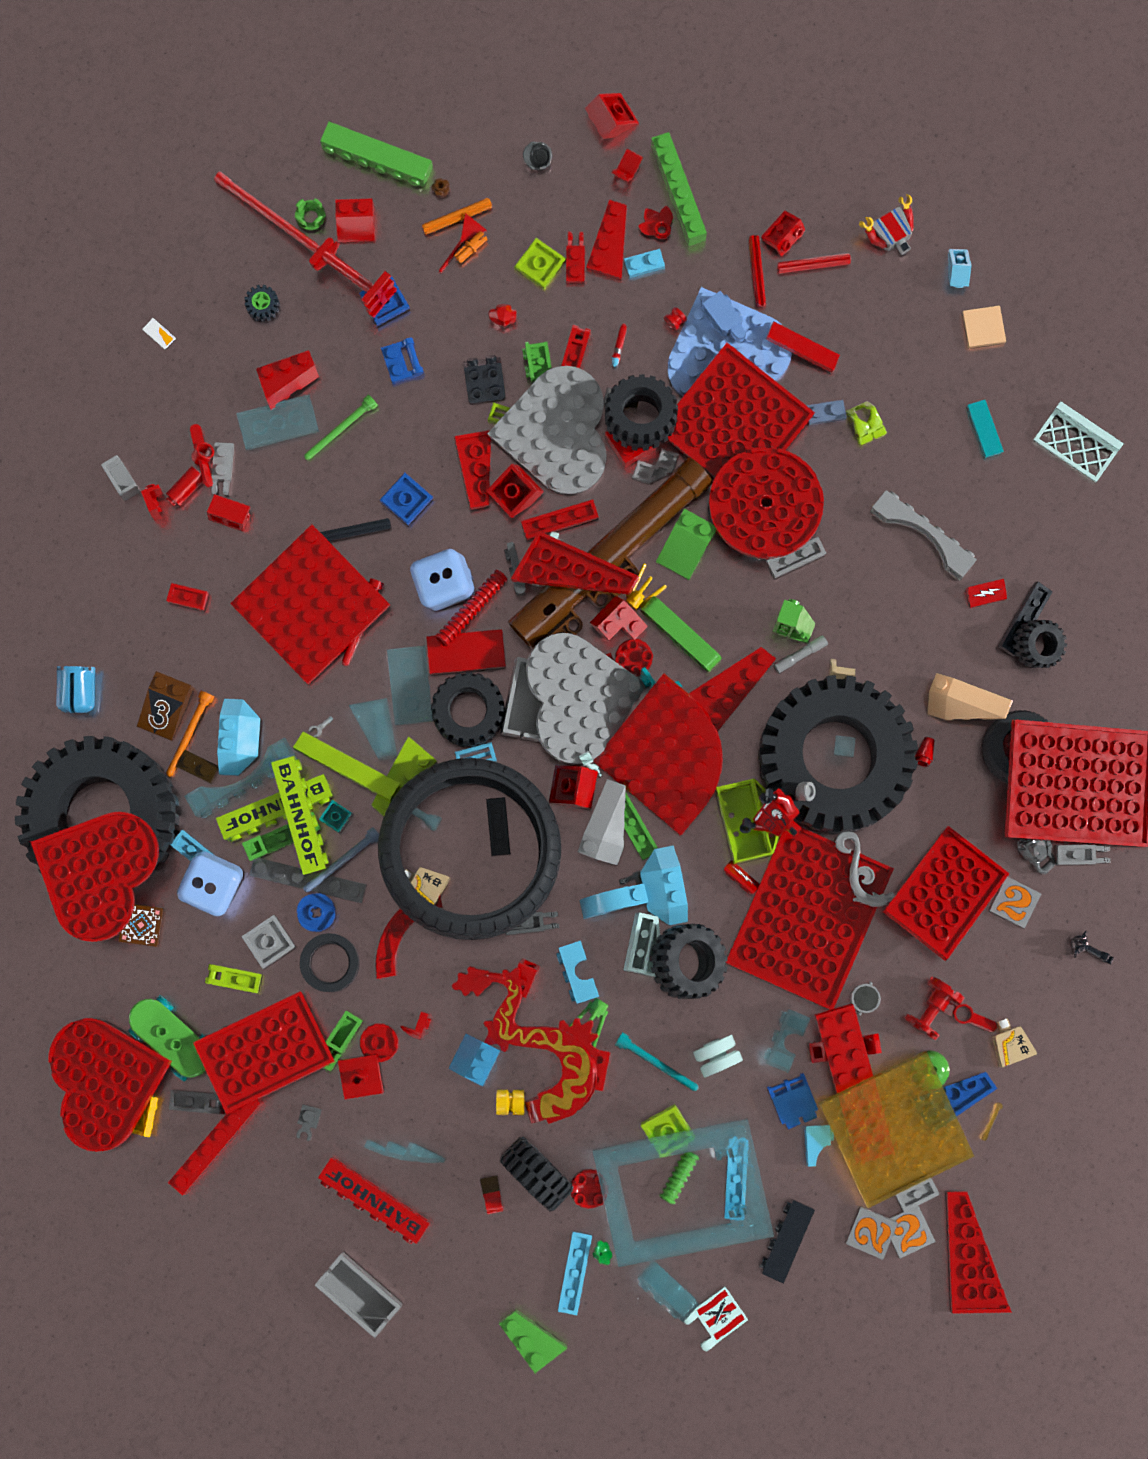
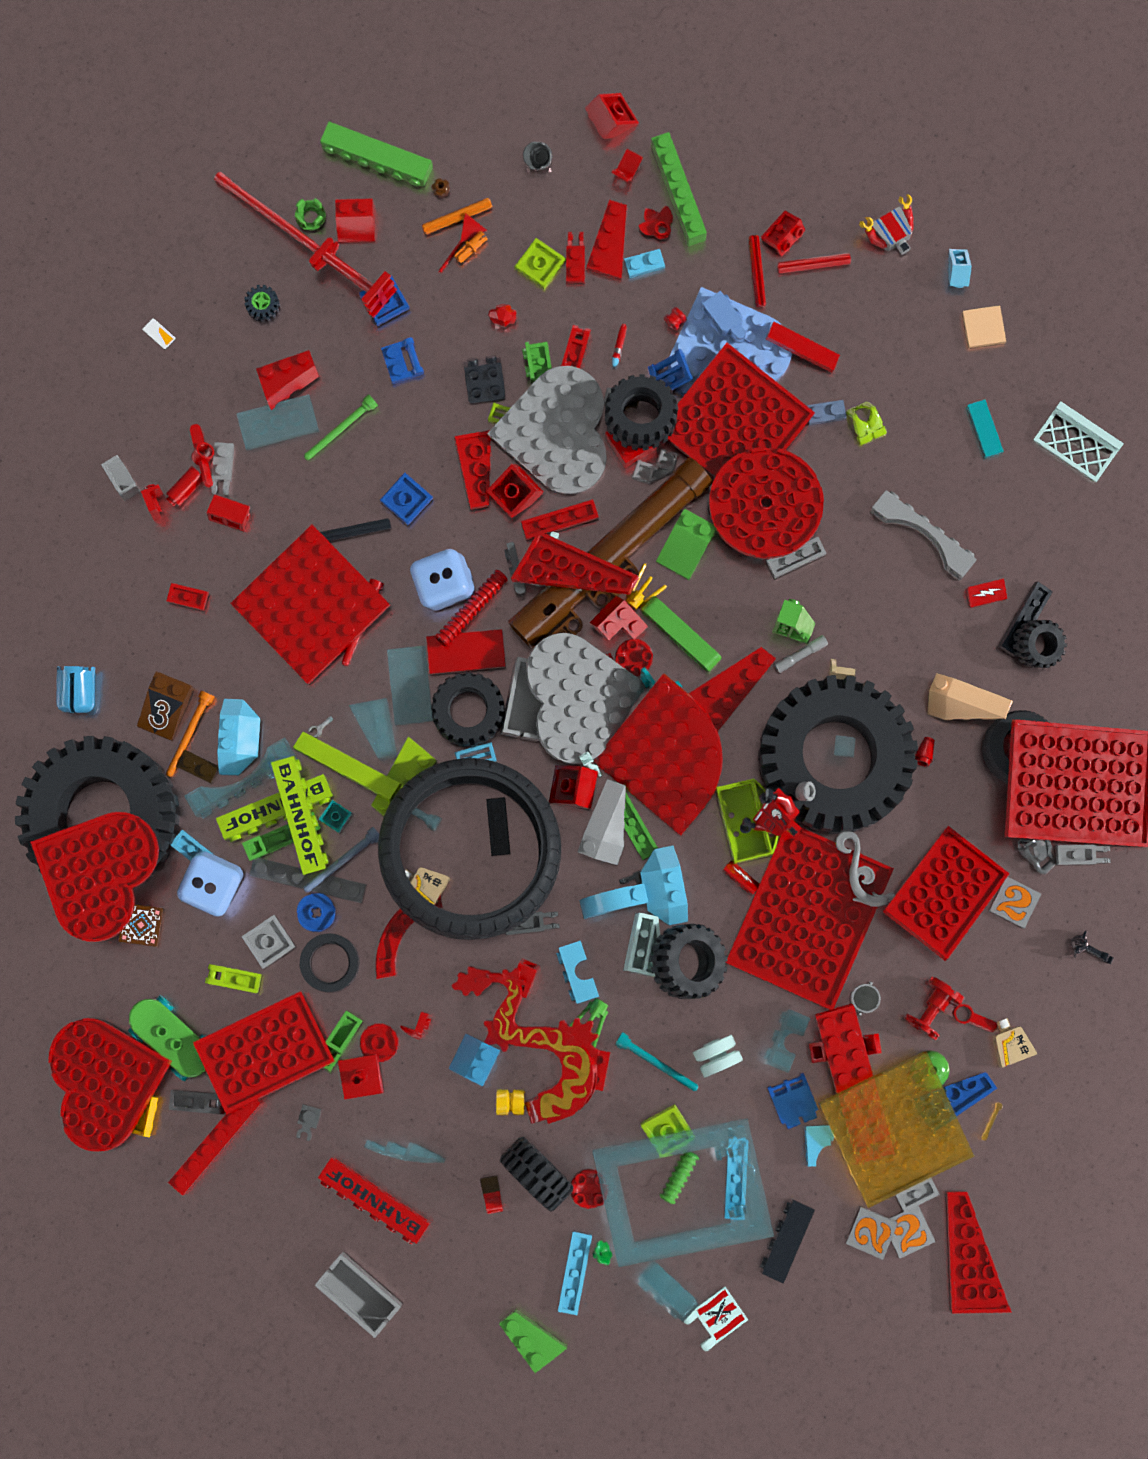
(674, 376): none -> blue plate

